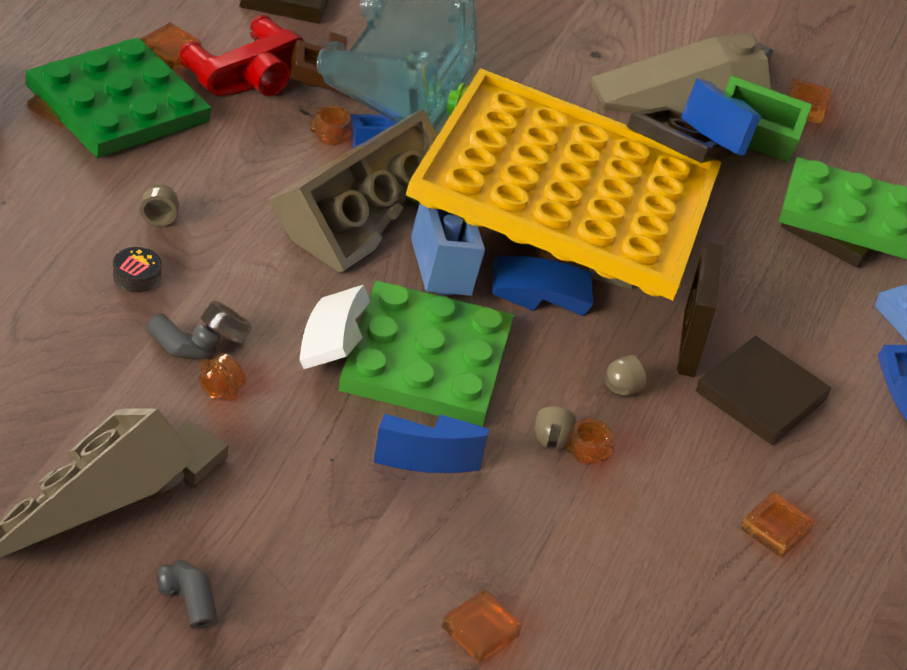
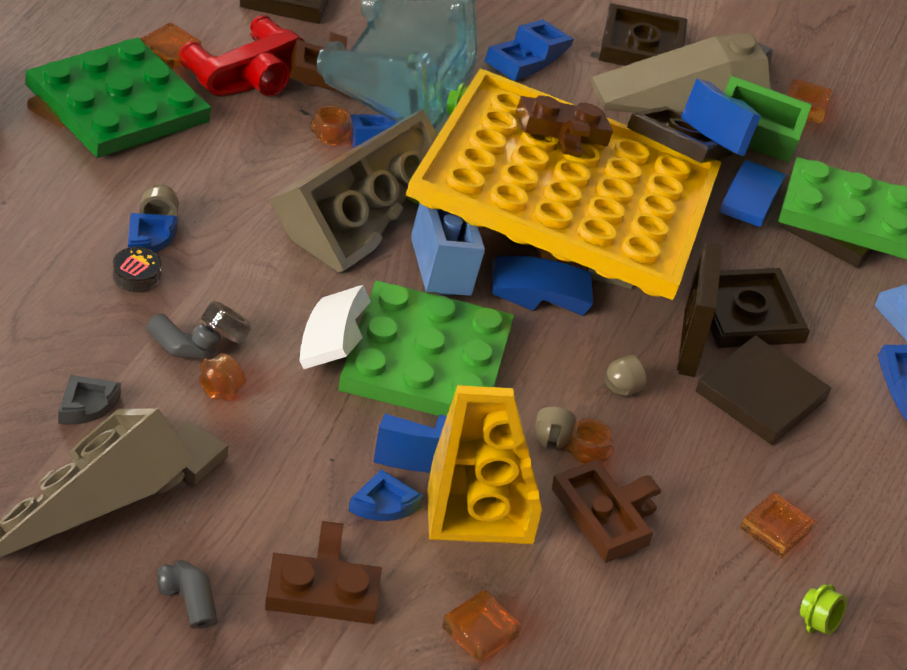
(87, 399): none -> dark grey tile
(151, 231): none -> blue tile
(324, 583): none -> reddish brown plate
(385, 499): none -> blue tile
(483, 472): none -> yellow wedge
(531, 50): none -> blue slope
(564, 121): none -> reddish brown plate
(606, 513): none -> reddish brown plate
(639, 34): none -> dark brown tile
(752, 193): none -> blue slope
(756, 305): none -> dark brown tile
(823, 609): none -> lime plate

